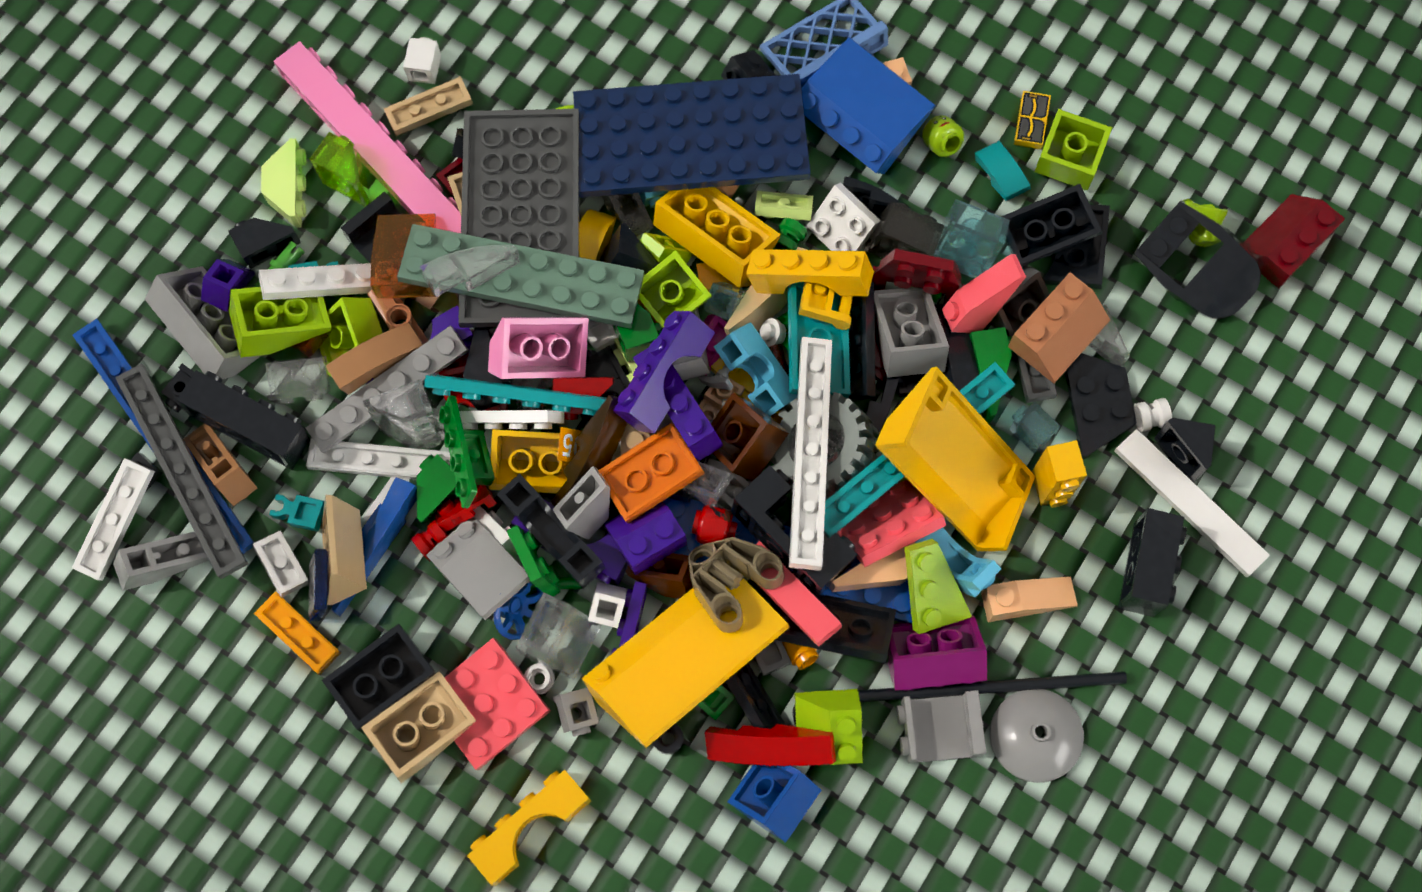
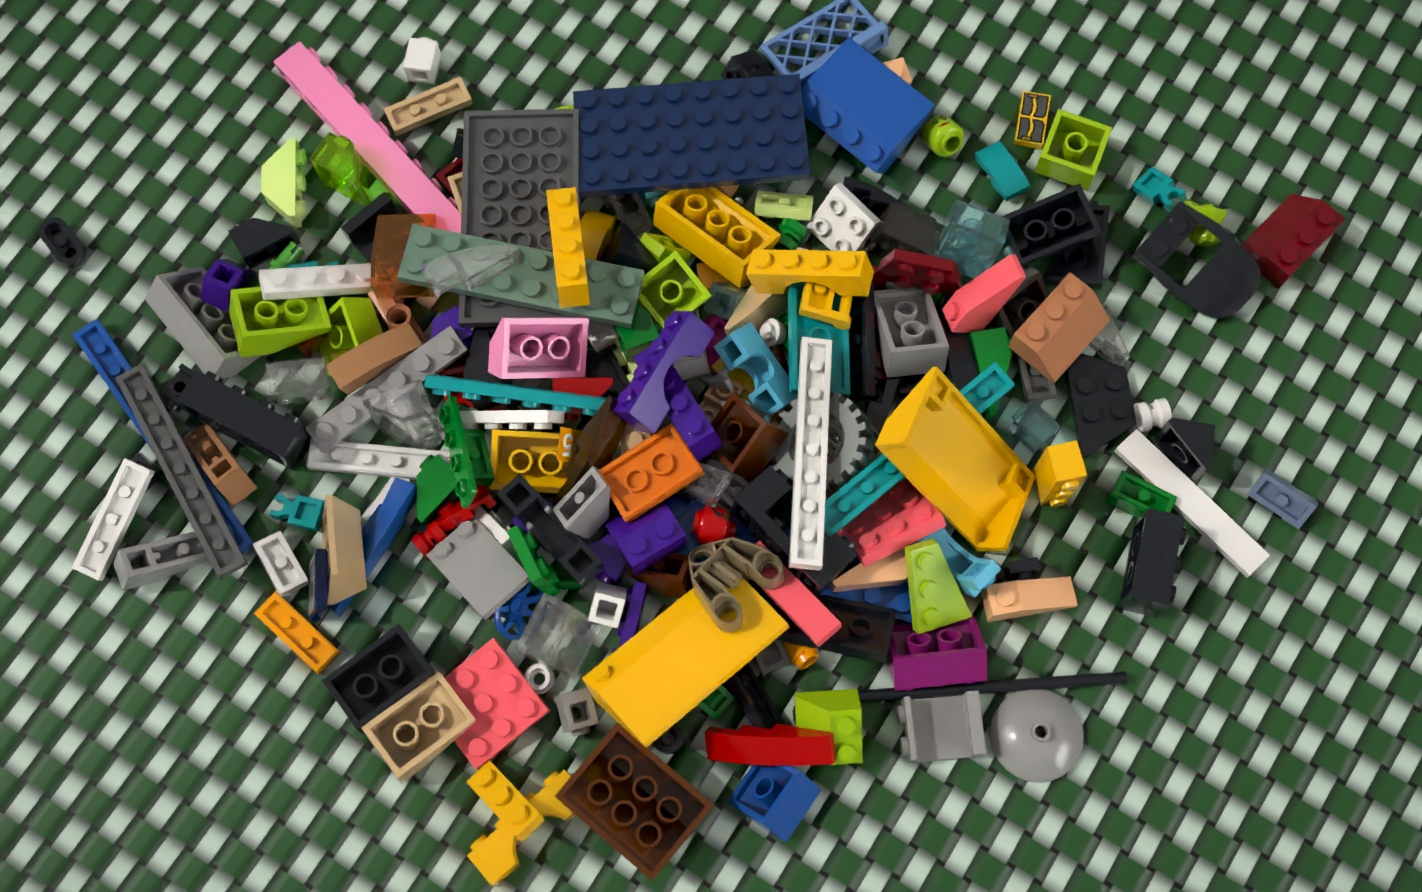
(64, 244): none -> black plate
(505, 801): none -> yellow plate
(567, 247): none -> yellow arch
(634, 801): none -> reddish brown slope
(1021, 569): none -> black plate
(1137, 495): none -> green slope
(1158, 186): none -> teal plate
(1282, 498): none -> sand blue plate

